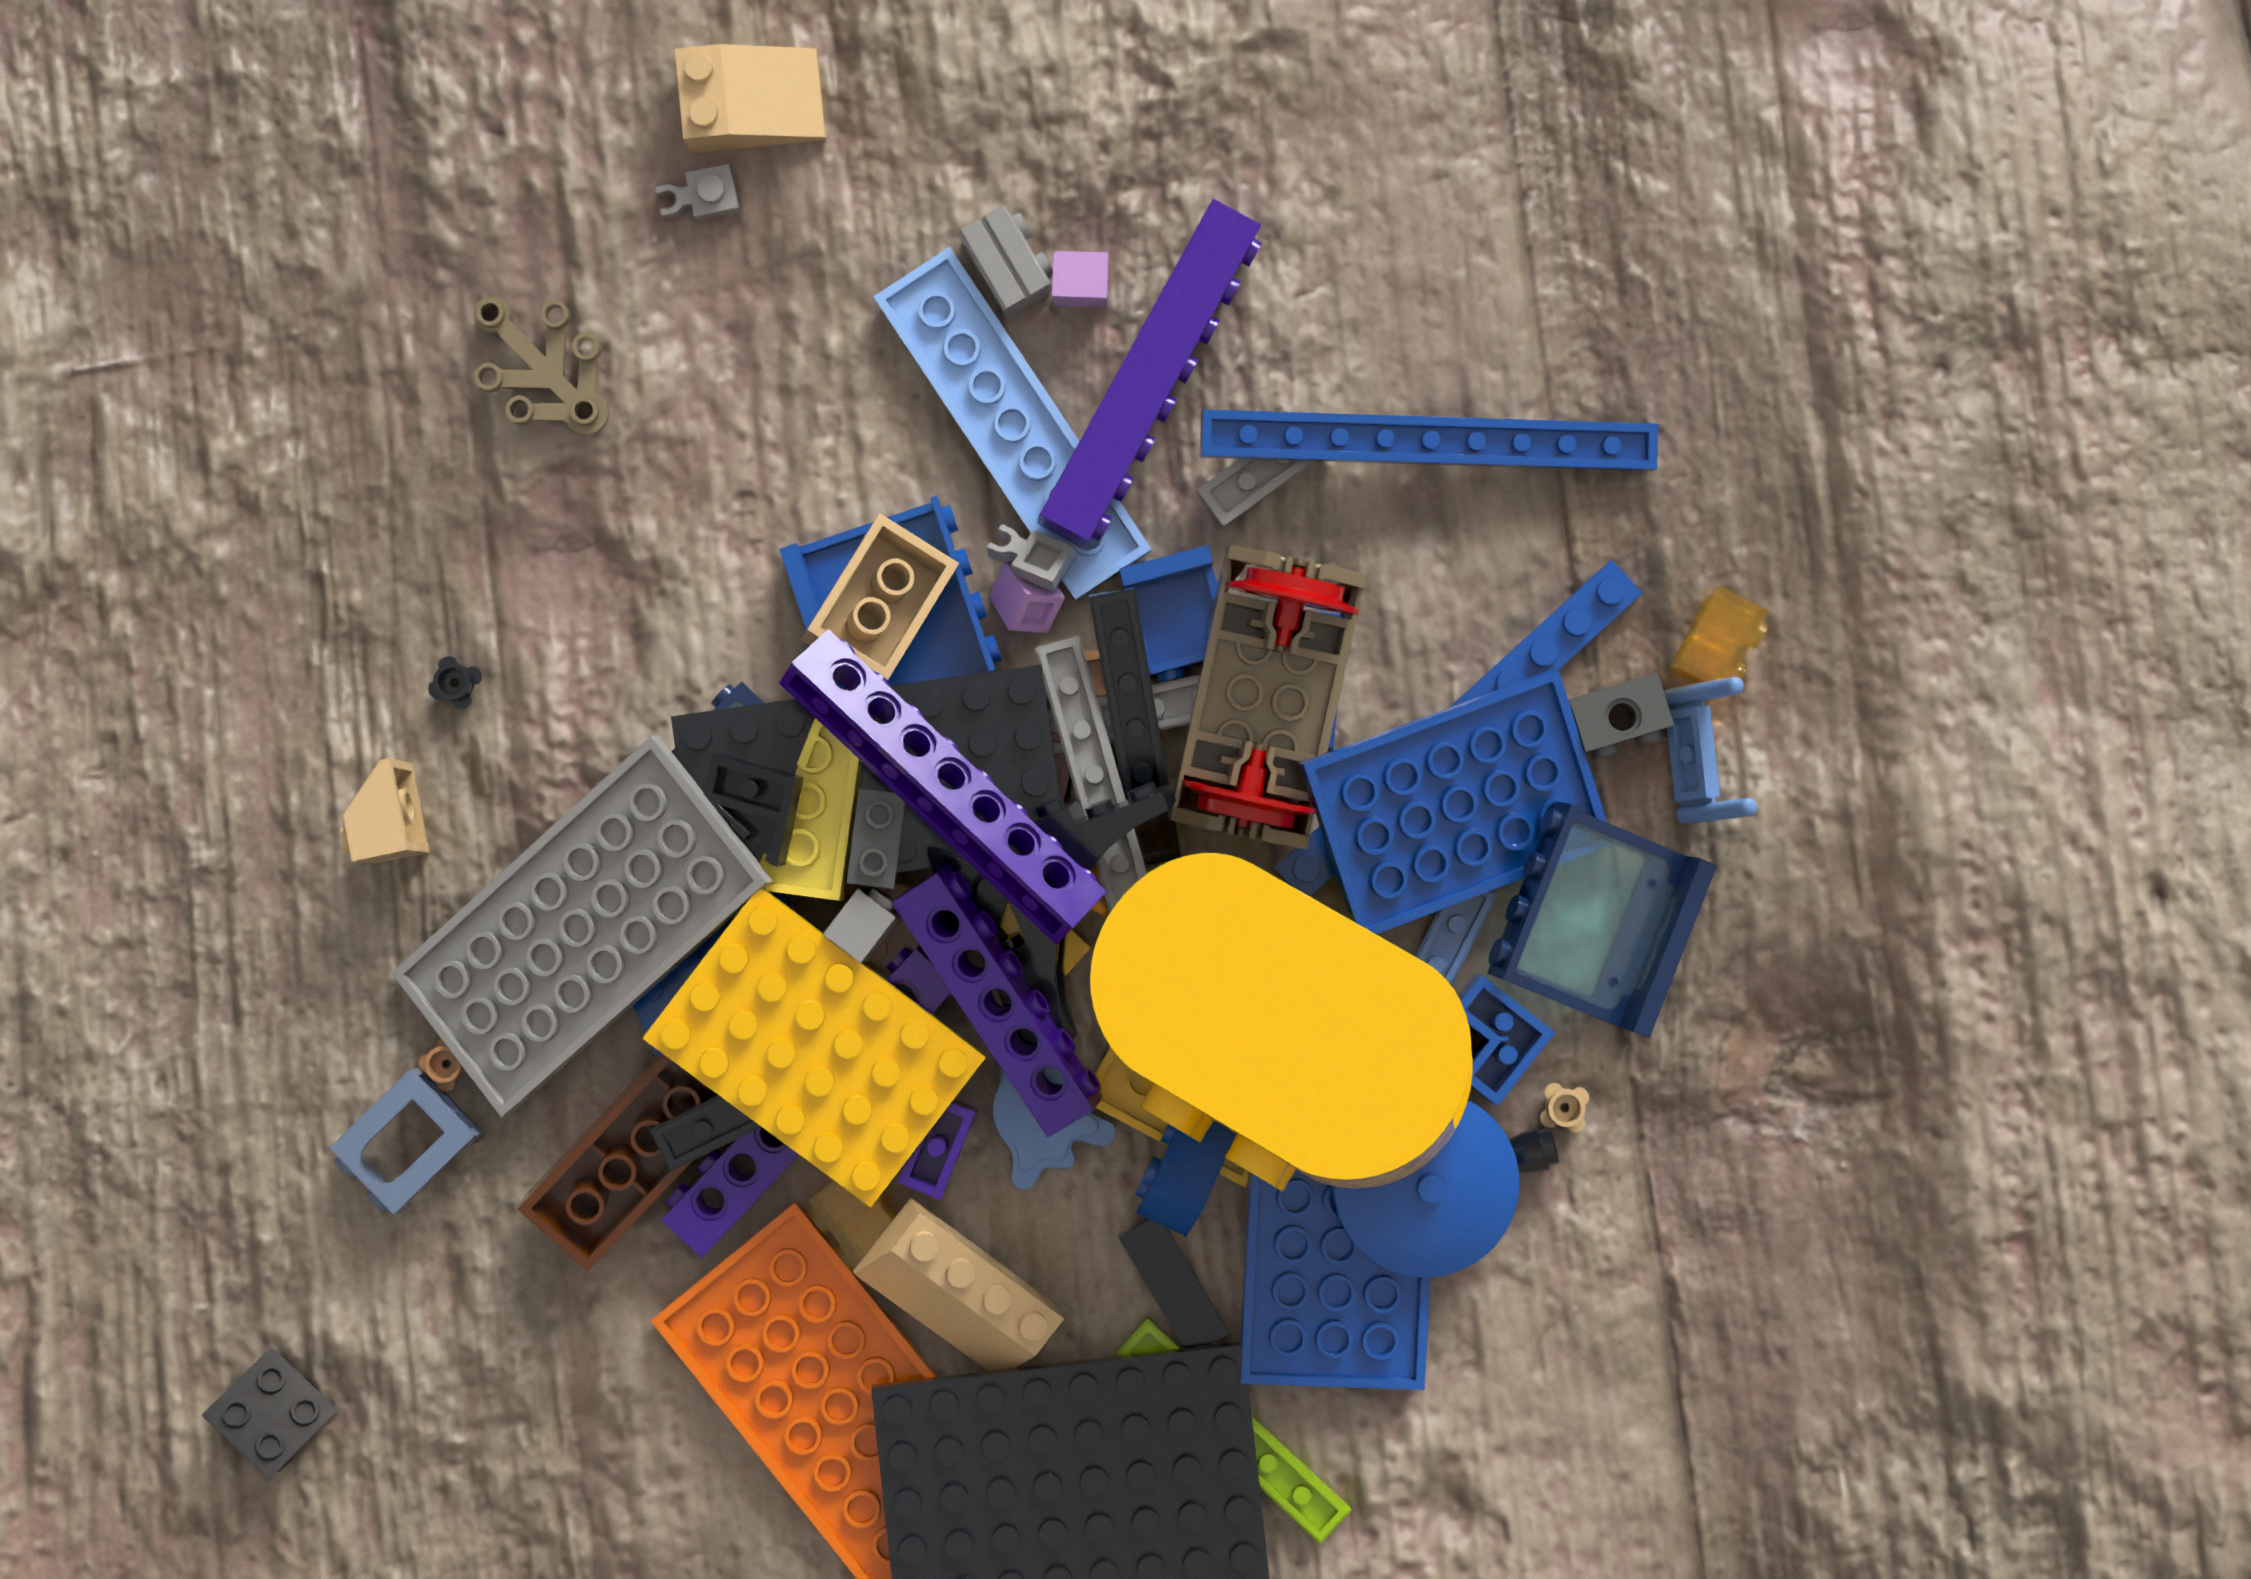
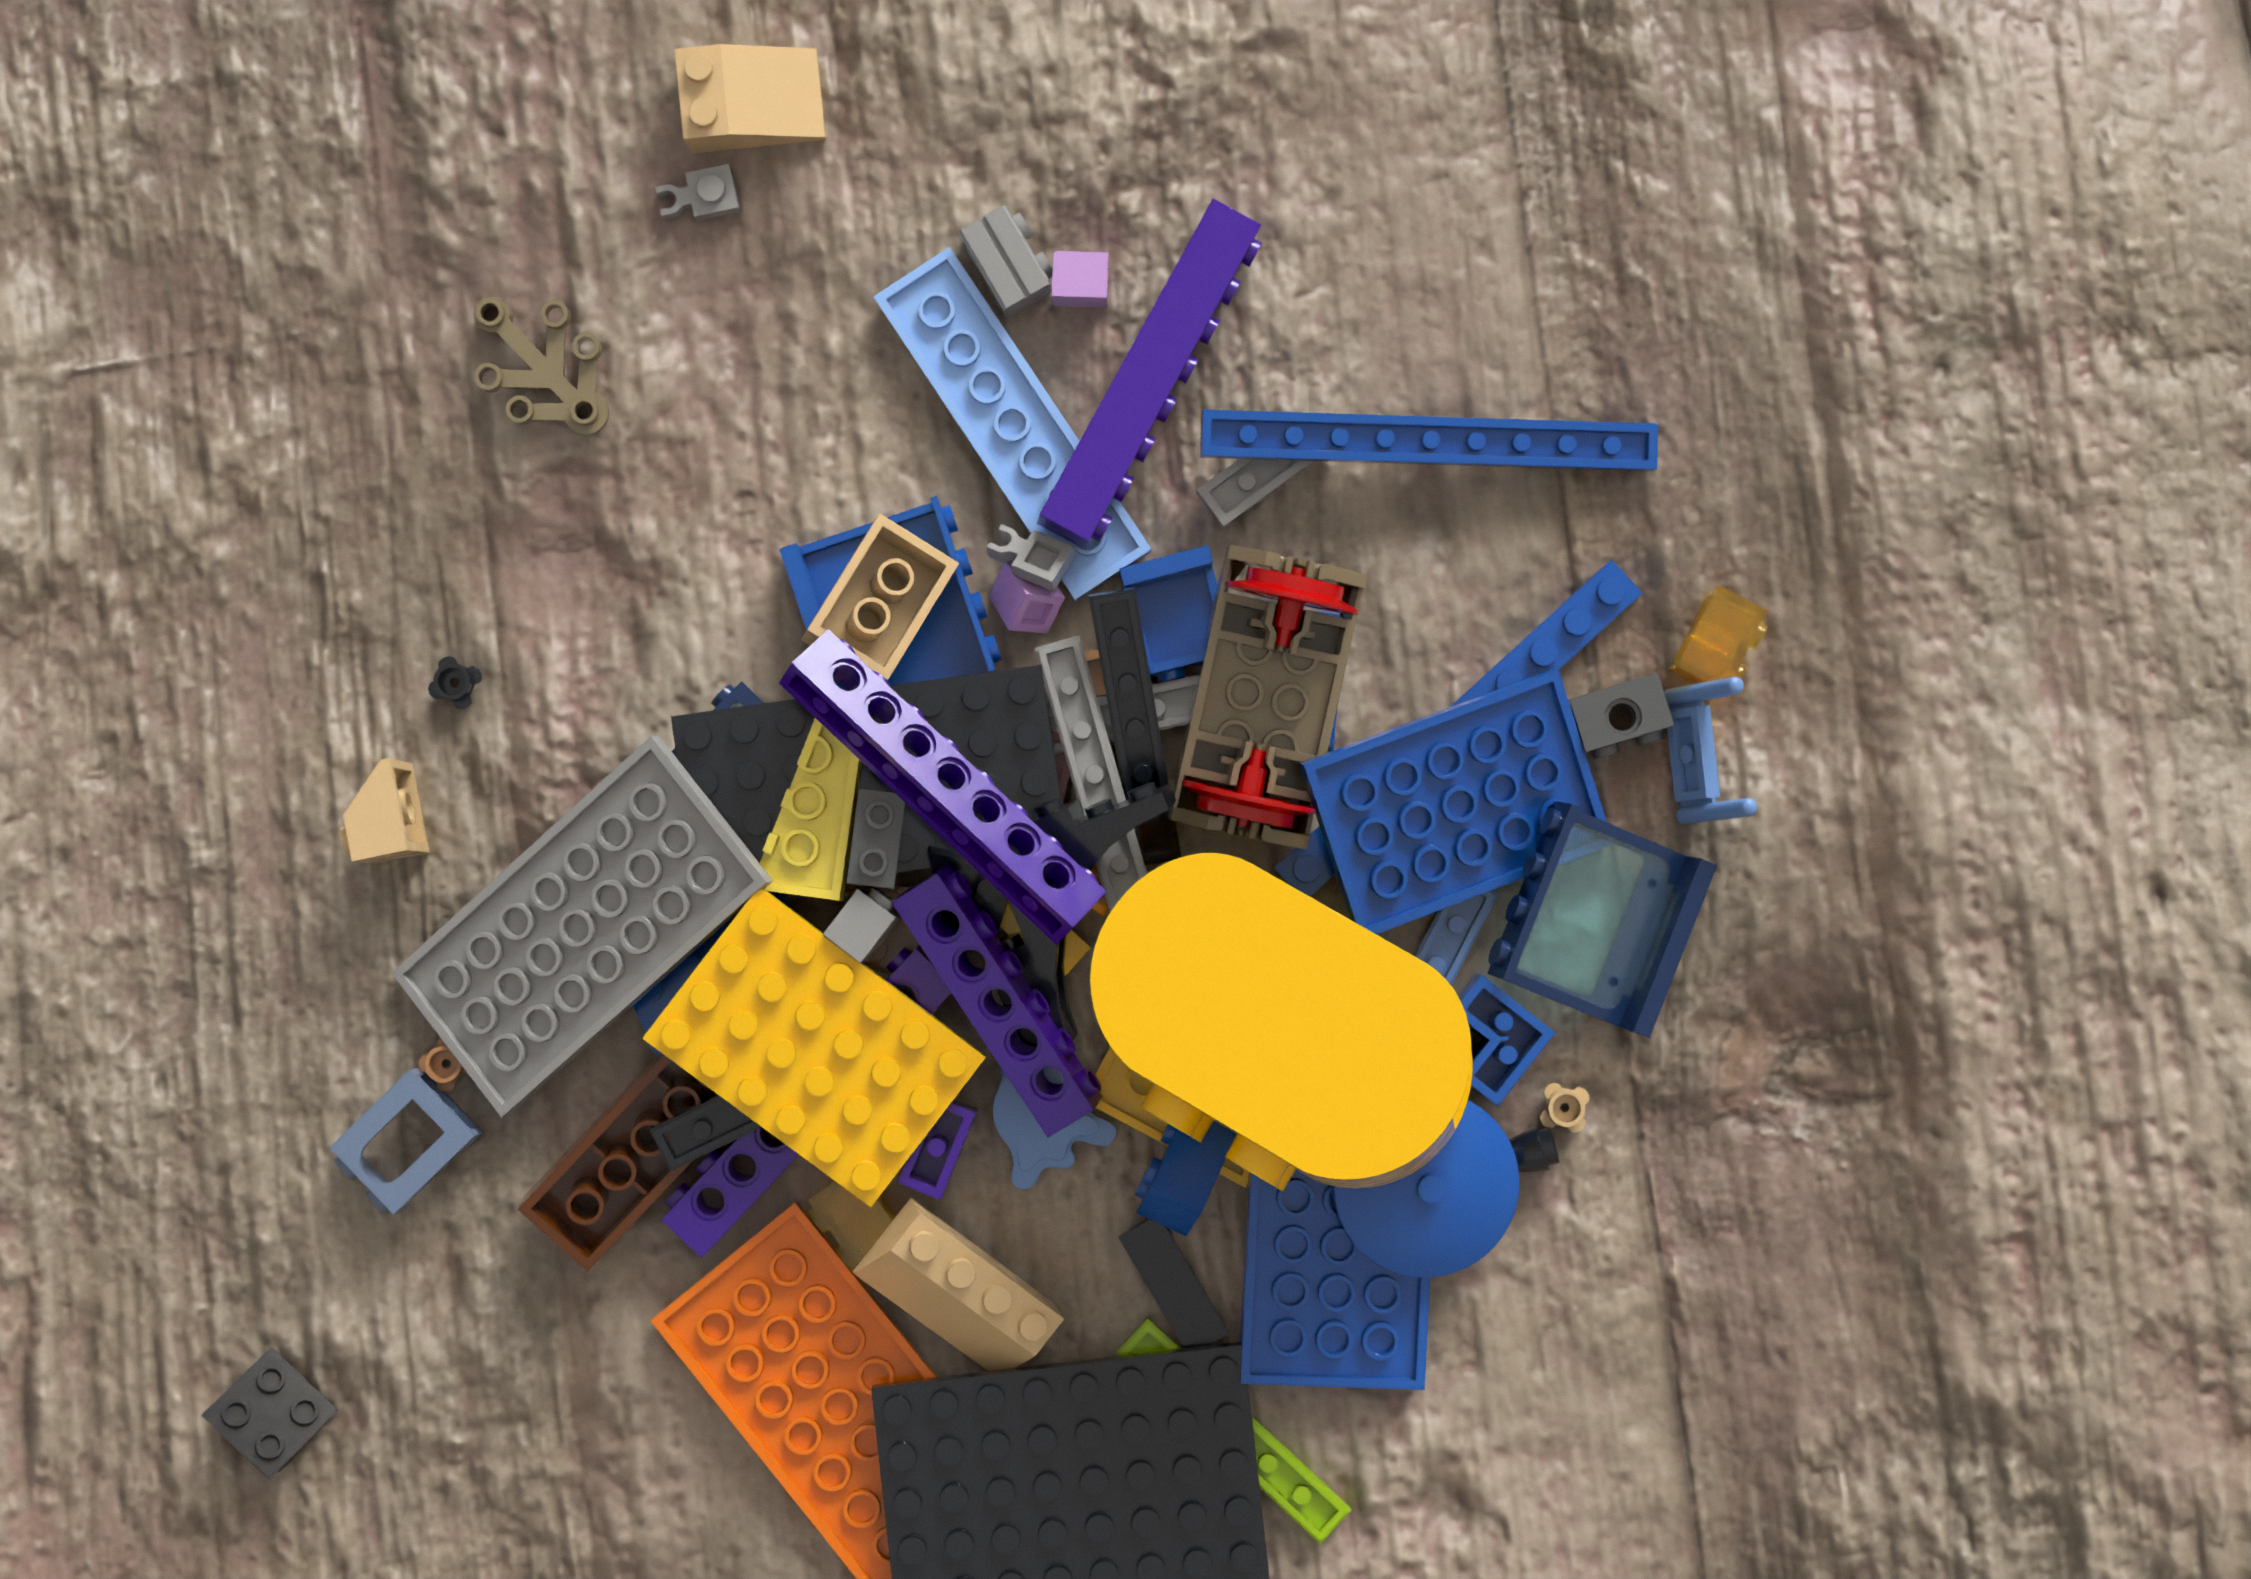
(756, 802): black wing -> none

